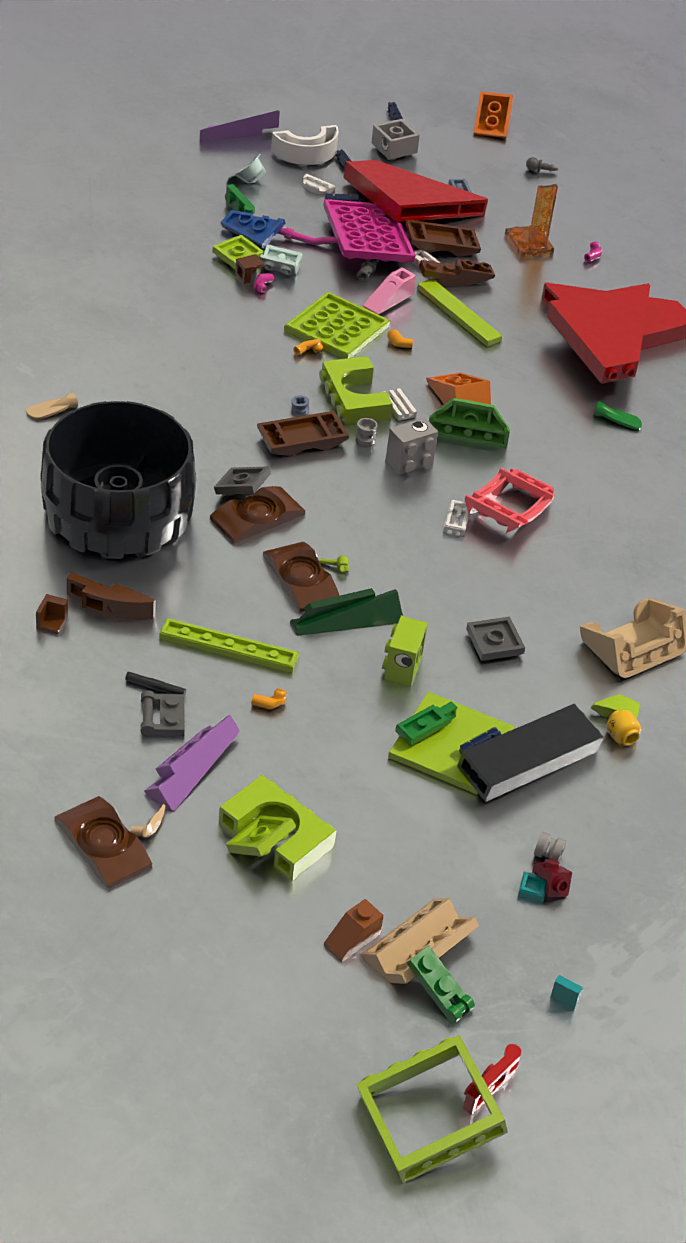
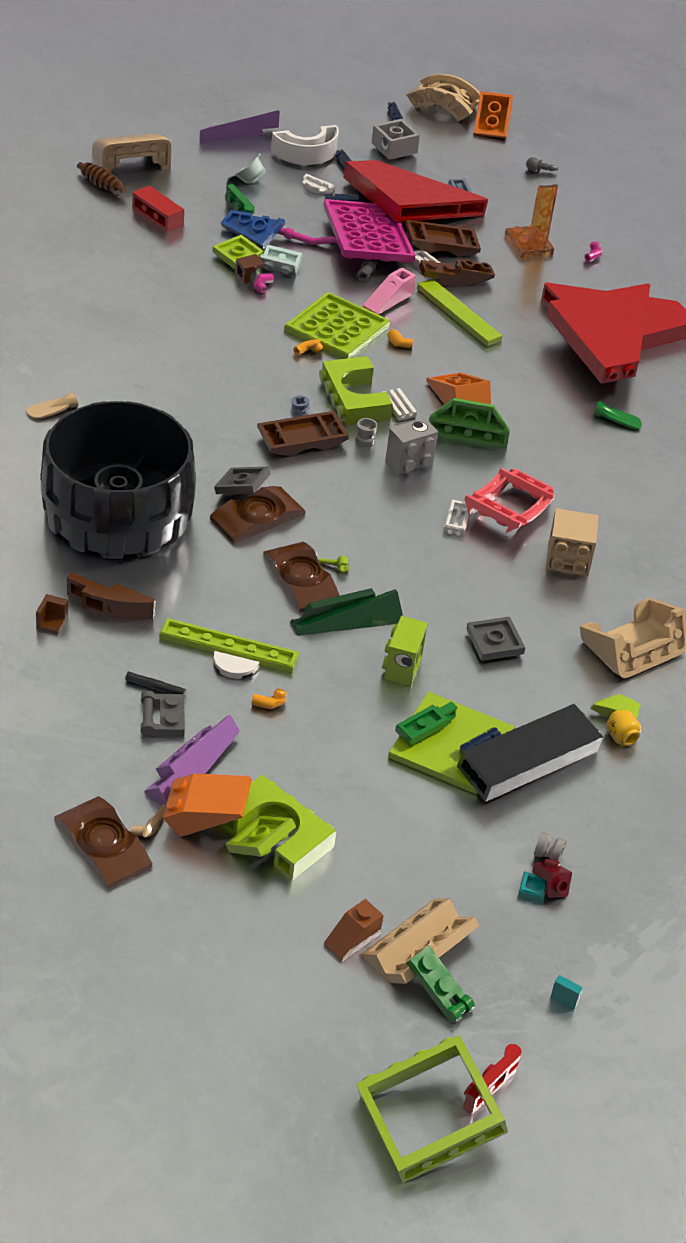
(101, 177): none -> reddish brown piece
(110, 150): none -> tan windscreen
(158, 208): none -> red brick
(205, 801): none -> orange slope
(234, 666): none -> white tile
(437, 90): none -> tan fence
(572, 542): none -> tan brick

